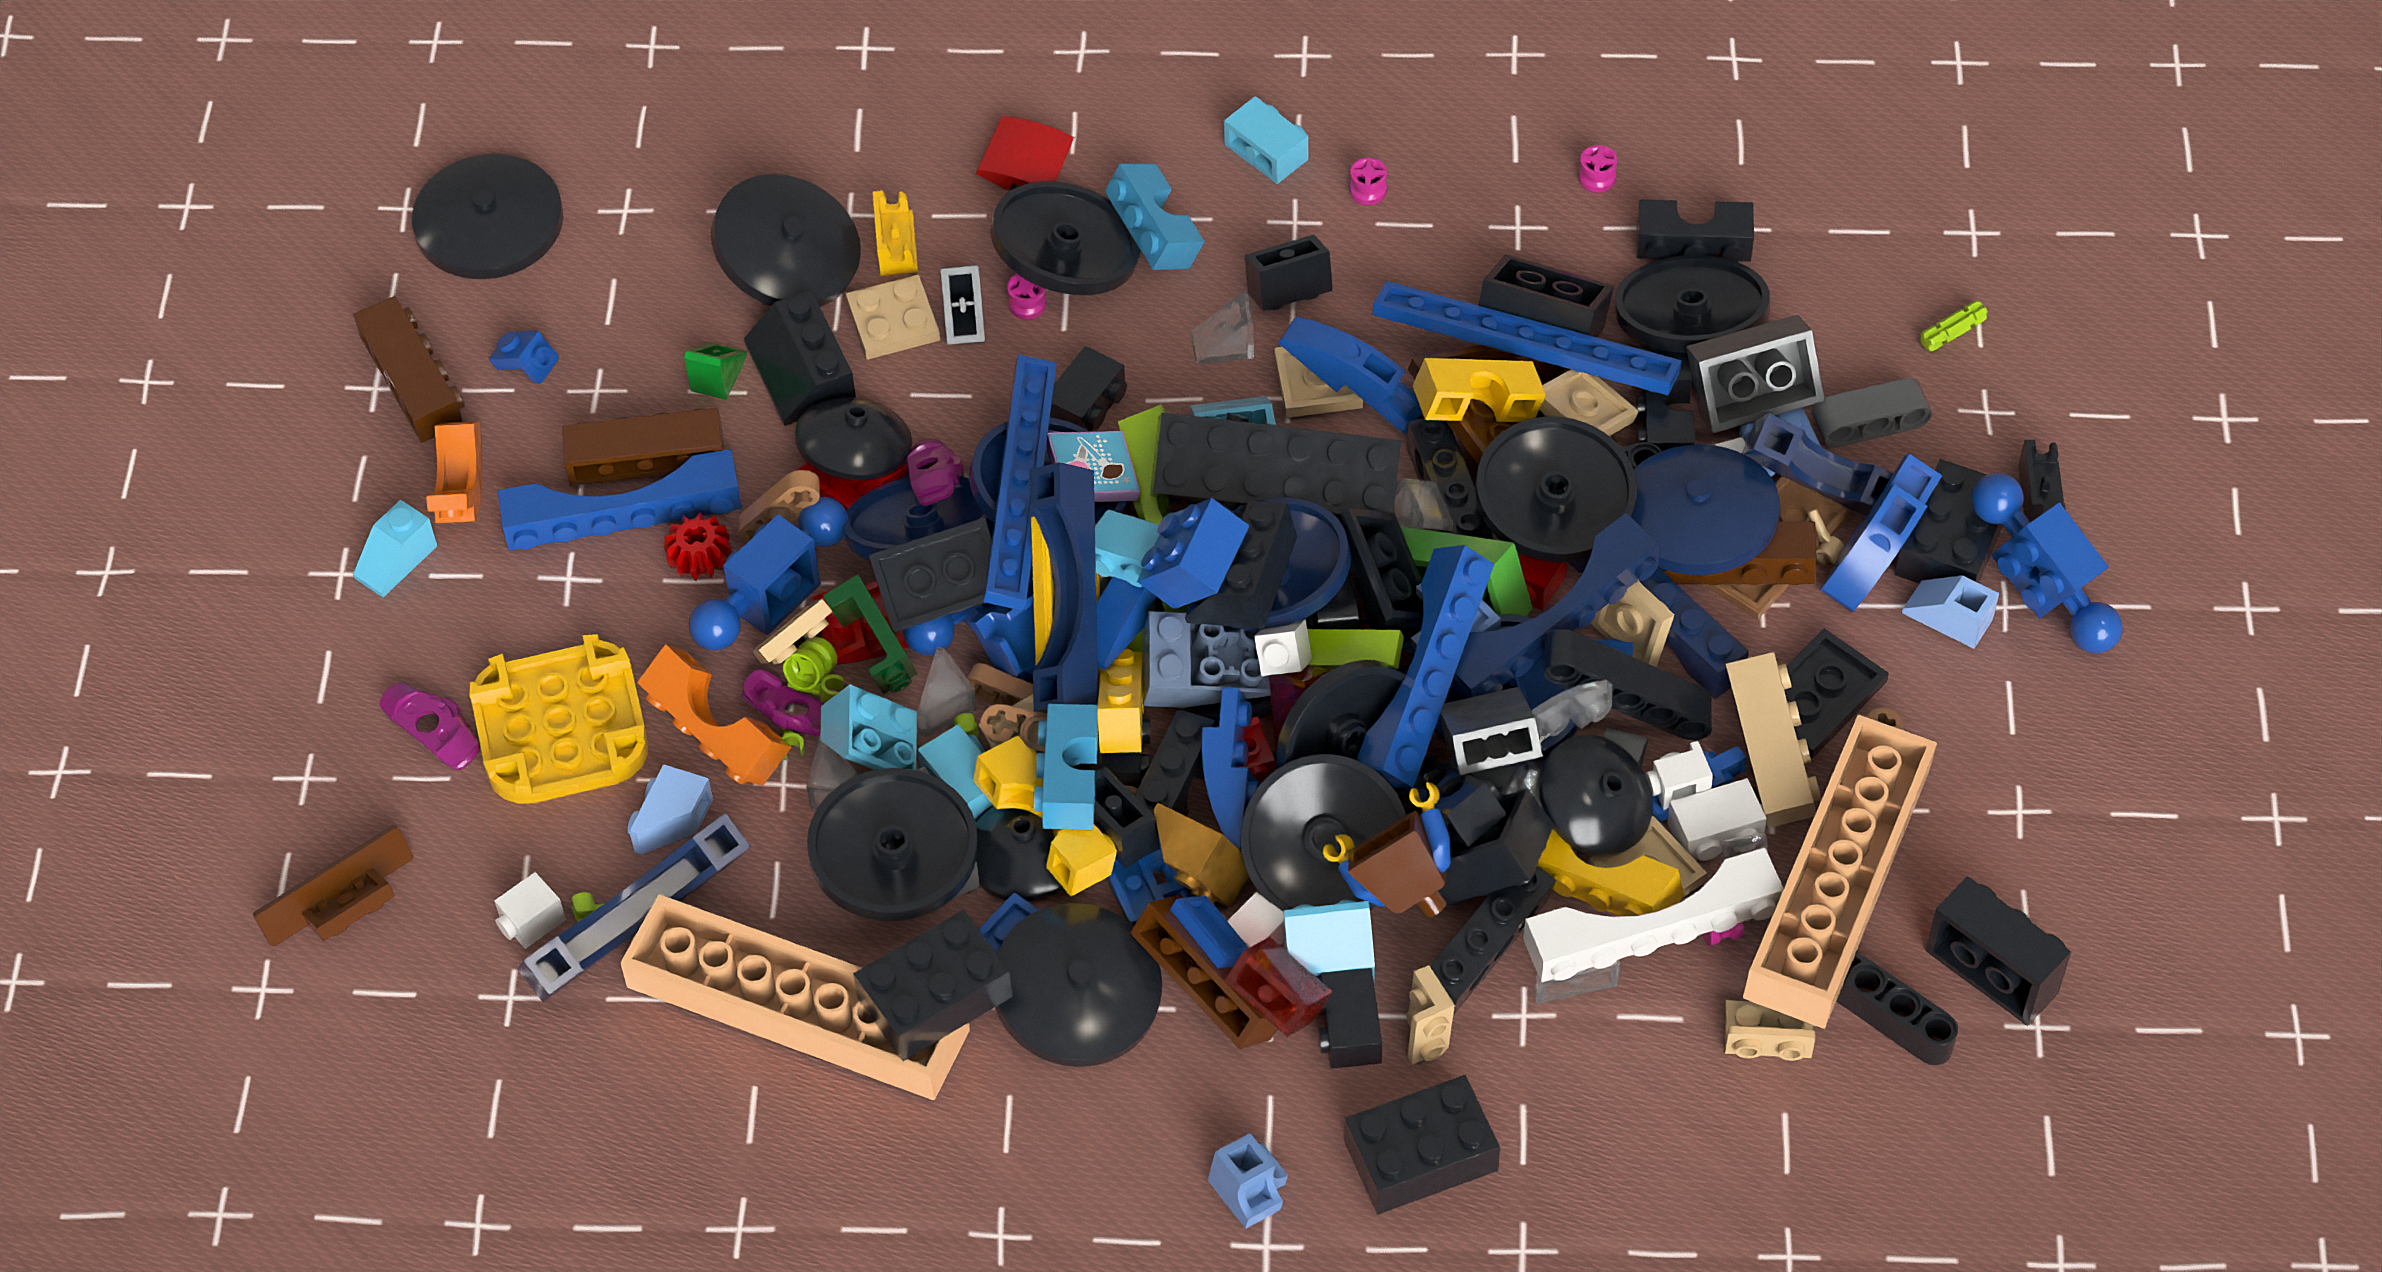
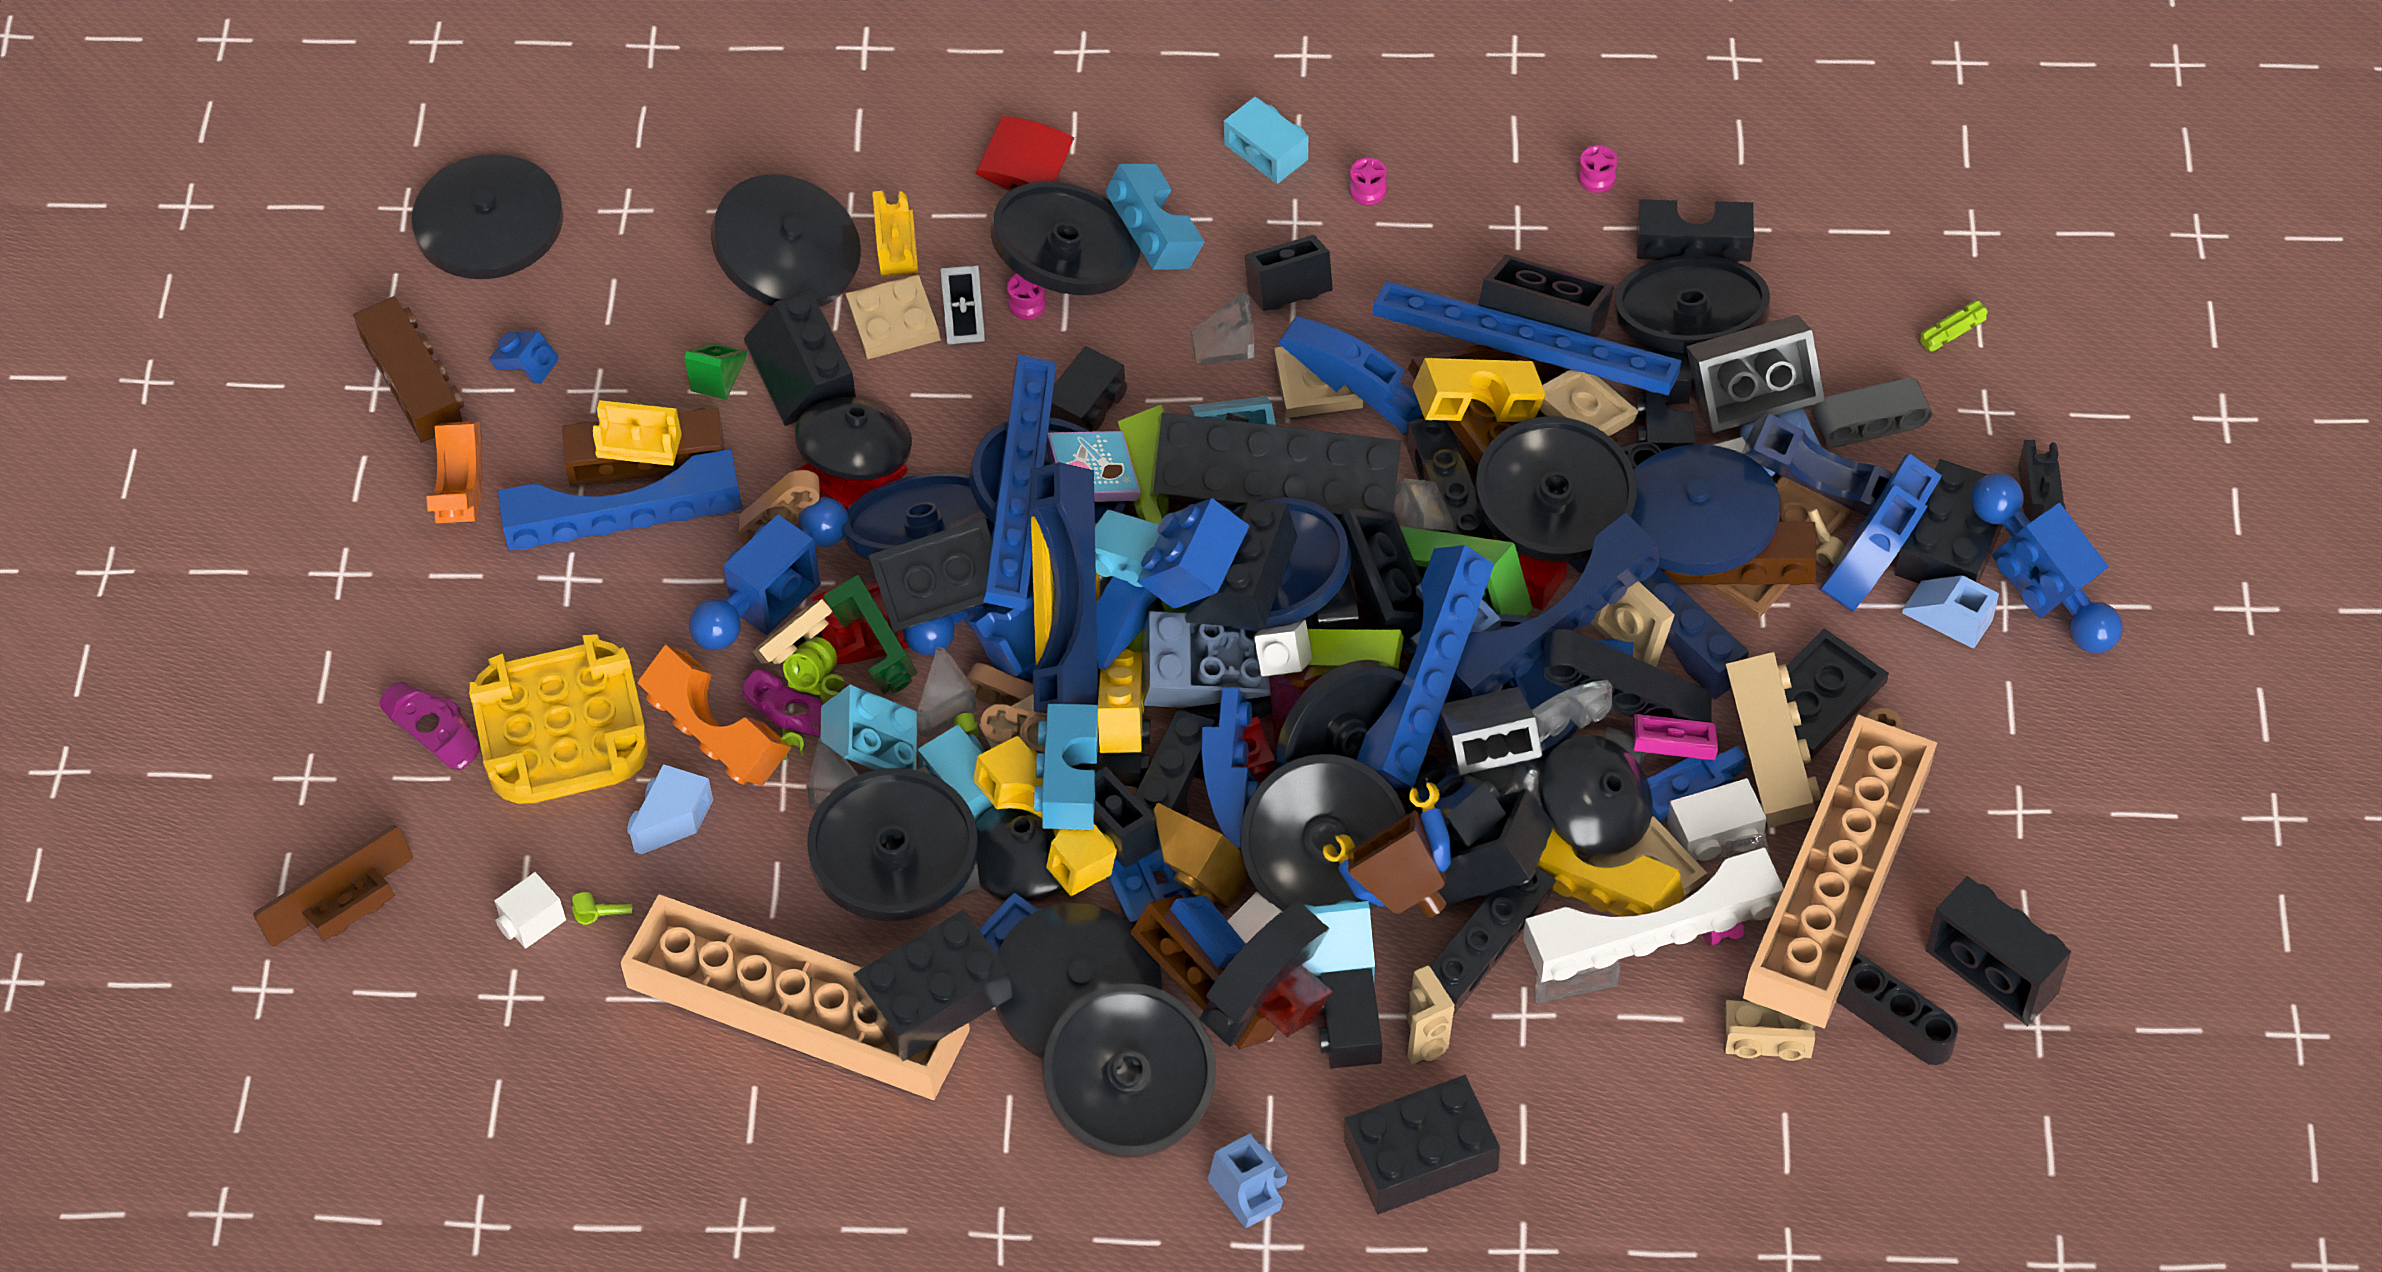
(394, 548): medium azure slope -> none
(623, 915): arch -> none
(637, 433): none -> yellow hinge
(697, 546): red gear -> none
(938, 480): magenta piece -> none
(1128, 1070): none -> black dish
(1259, 968): none -> black arch
(1674, 737): none -> dark pink tile
(1679, 775): white brick -> none

